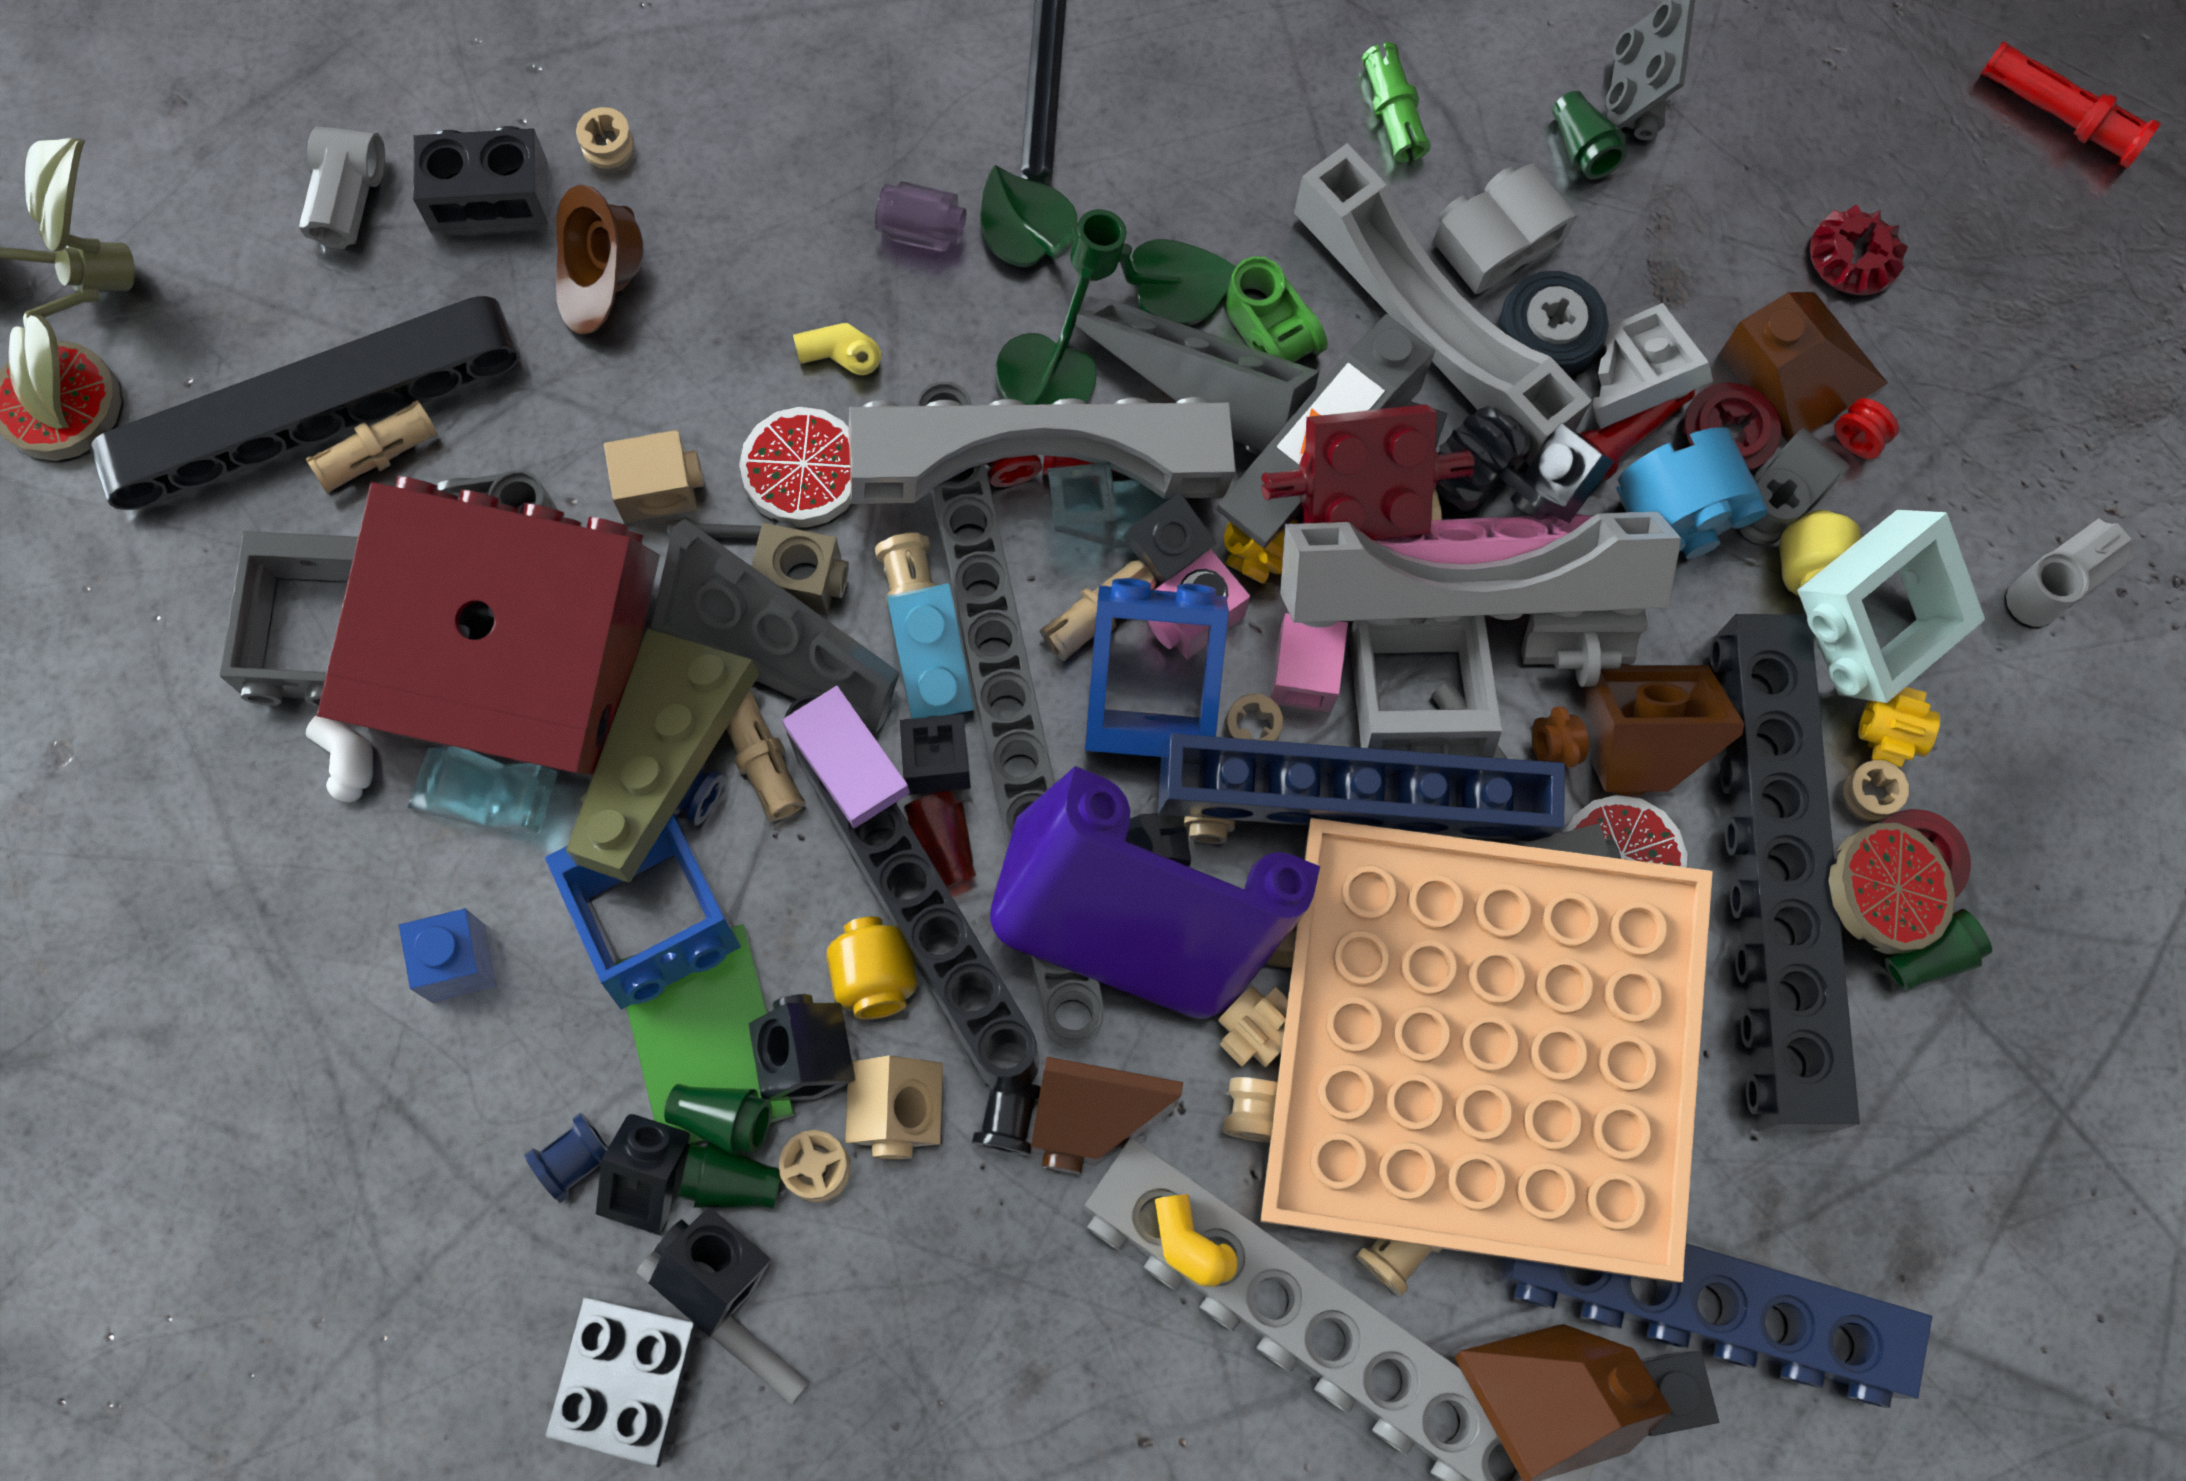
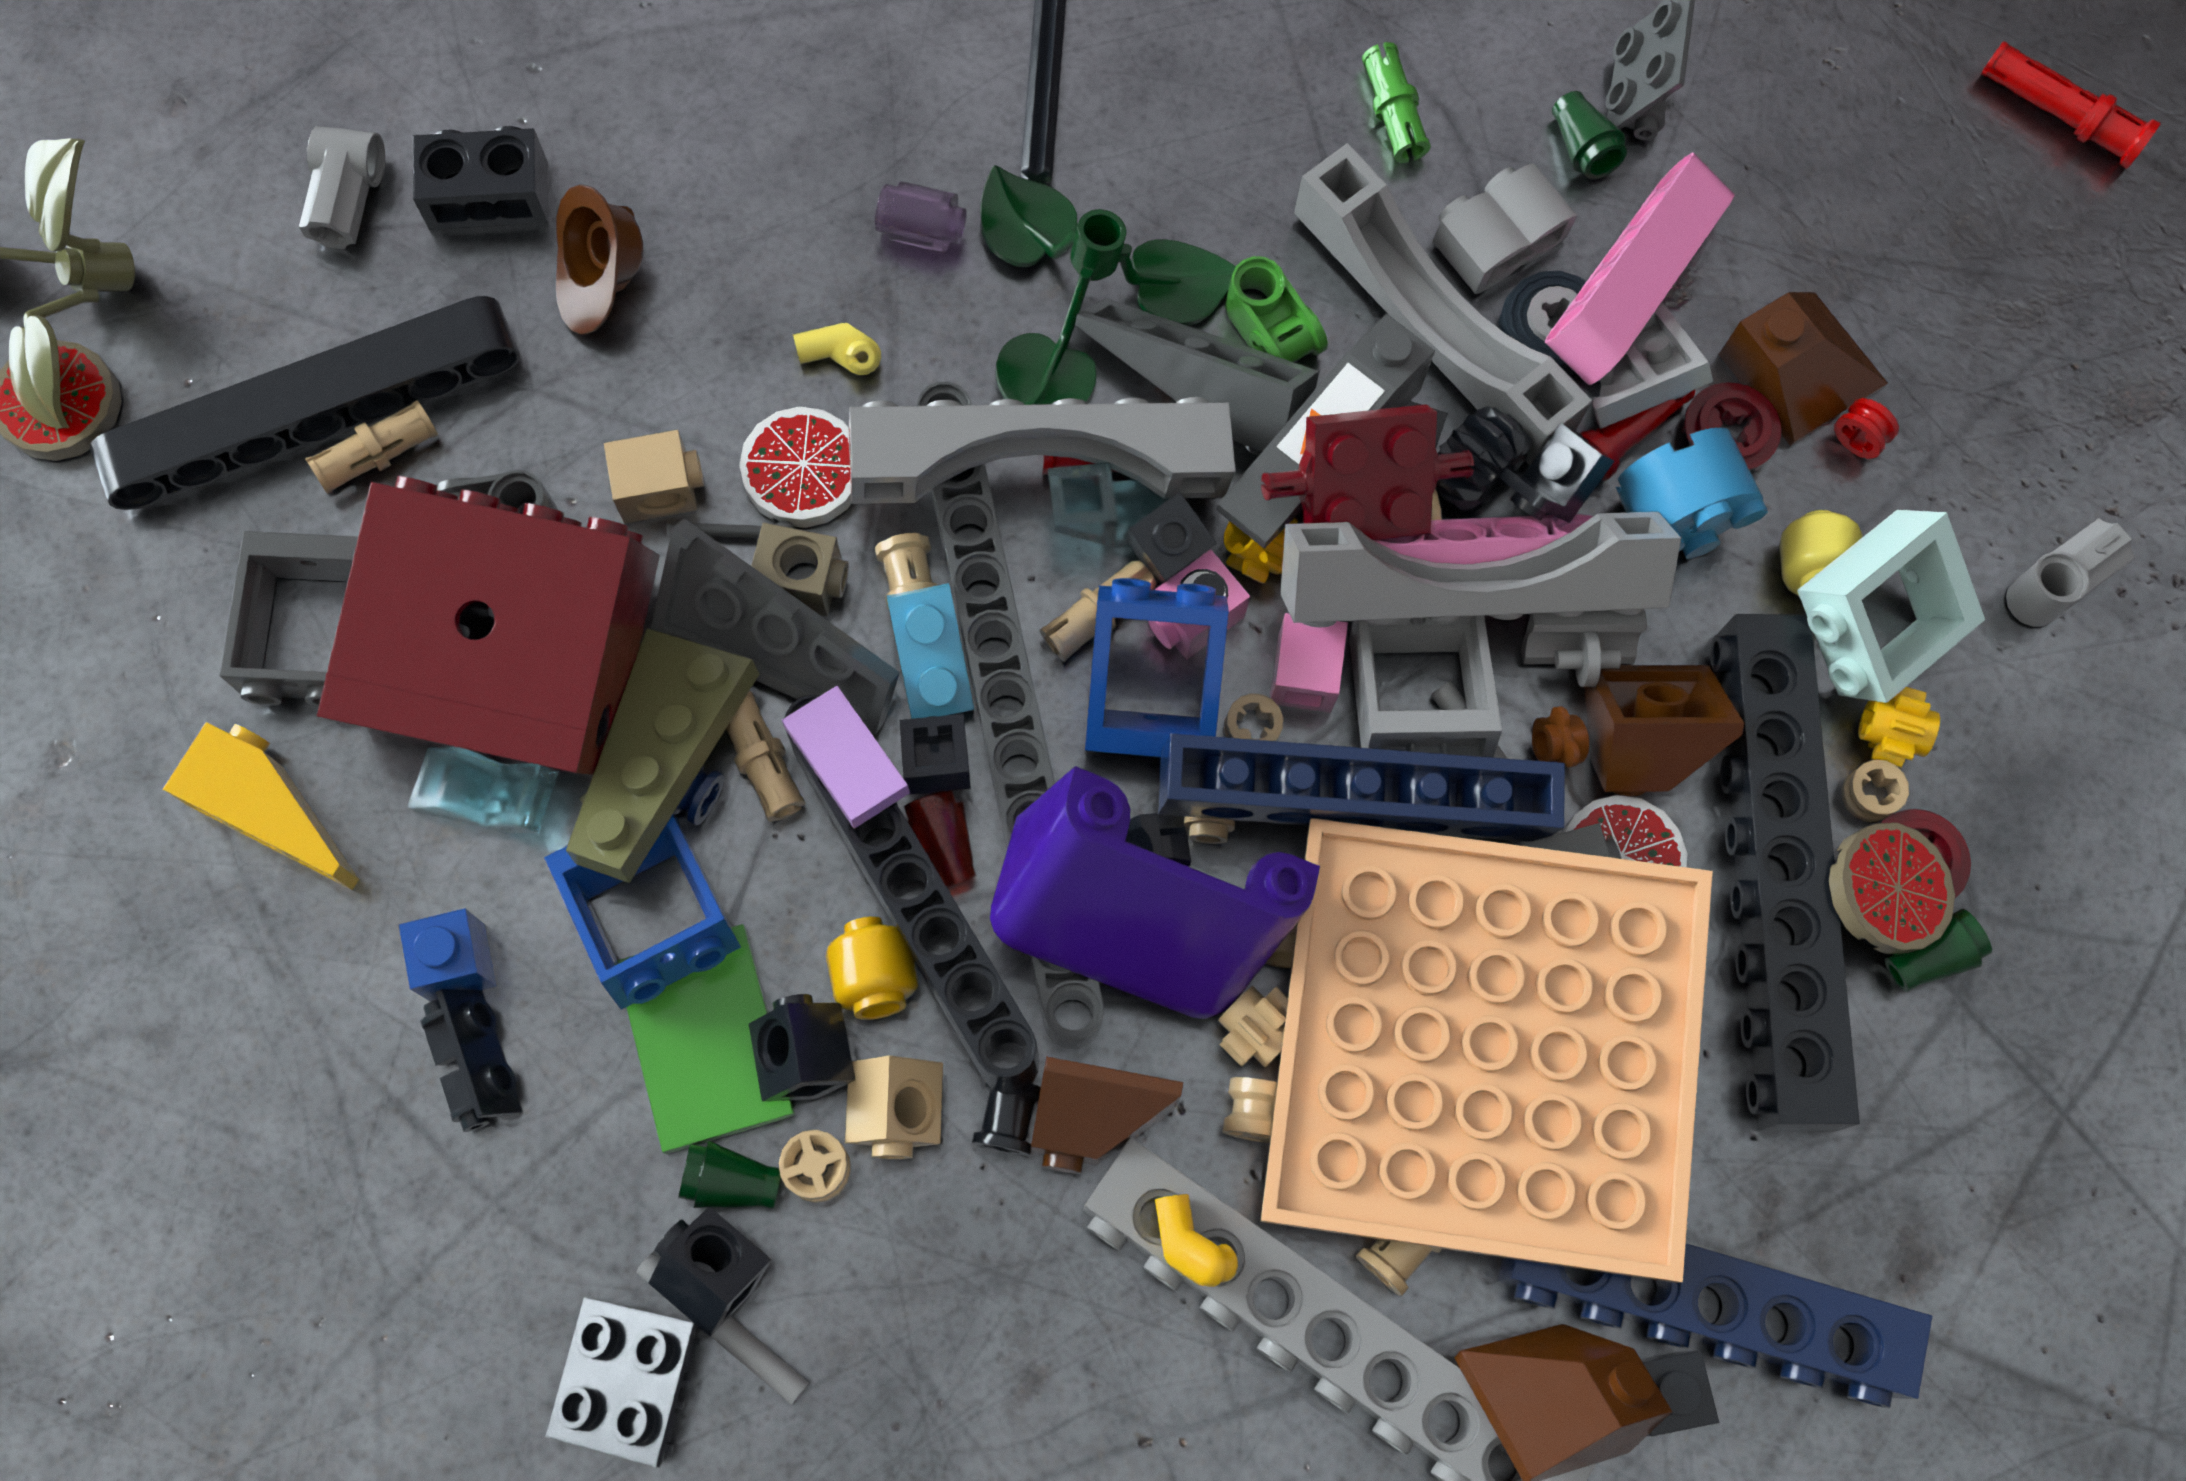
(253, 794): none -> yellow slope
(349, 759): white arm -> none
(463, 1029): none -> black hinge
(568, 1157): dark blue bush -> none
(595, 123): tan bush -> none
(640, 1173): black bracket -> none
(723, 1116): dark green cone -> none
(1013, 470): red bush -> none
(1639, 269): none -> bright pink beam
(1793, 484): dark grey piece -> none
(1833, 248): dark red gear -> none

